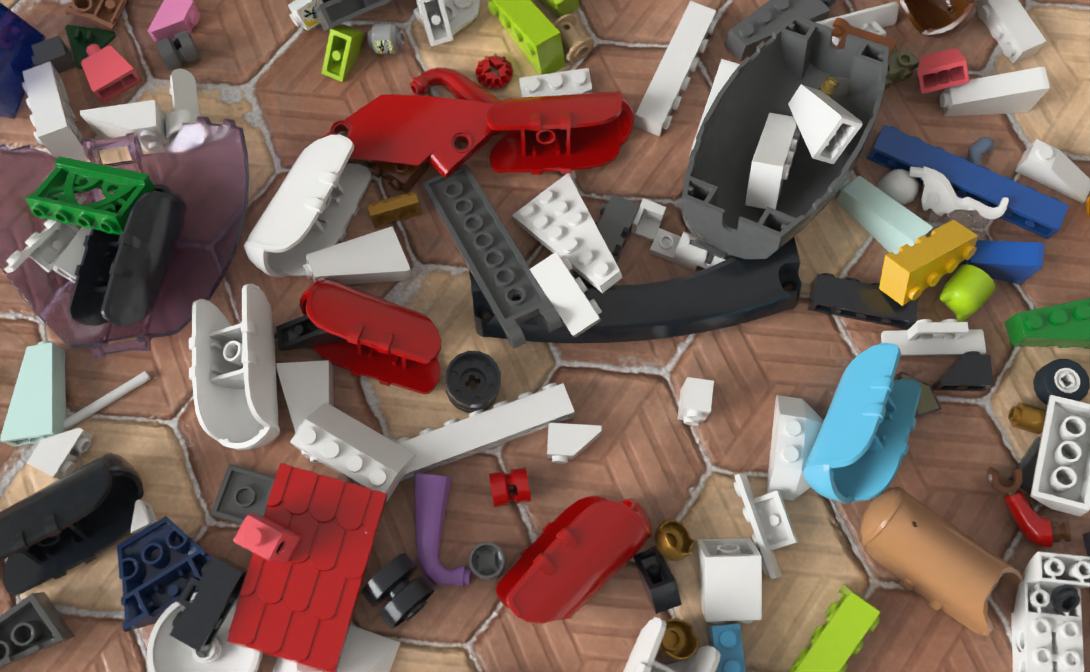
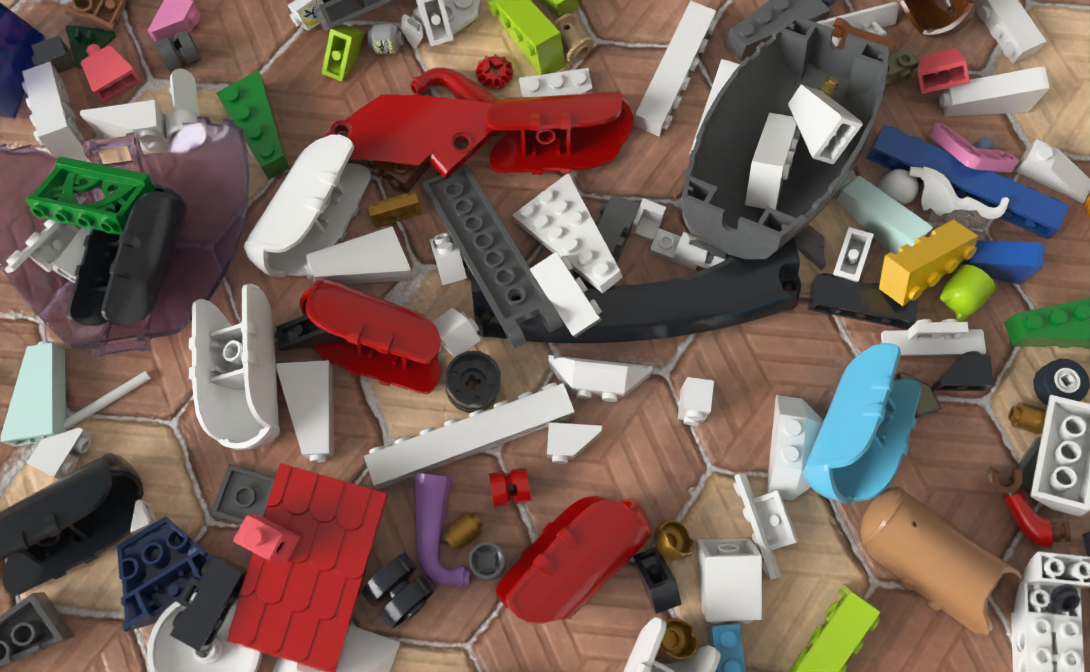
(252, 110): none -> green wedge
(353, 449): white slope -> none
(412, 30): none -> white slope
(447, 259): none -> white slope
(457, 331): none -> white brick
(463, 530): none -> pearl gold brick
(598, 378): none -> white wedge
(811, 245): none -> tile
(853, 254): none -> white slope
(969, 155): none -> bright pink beam

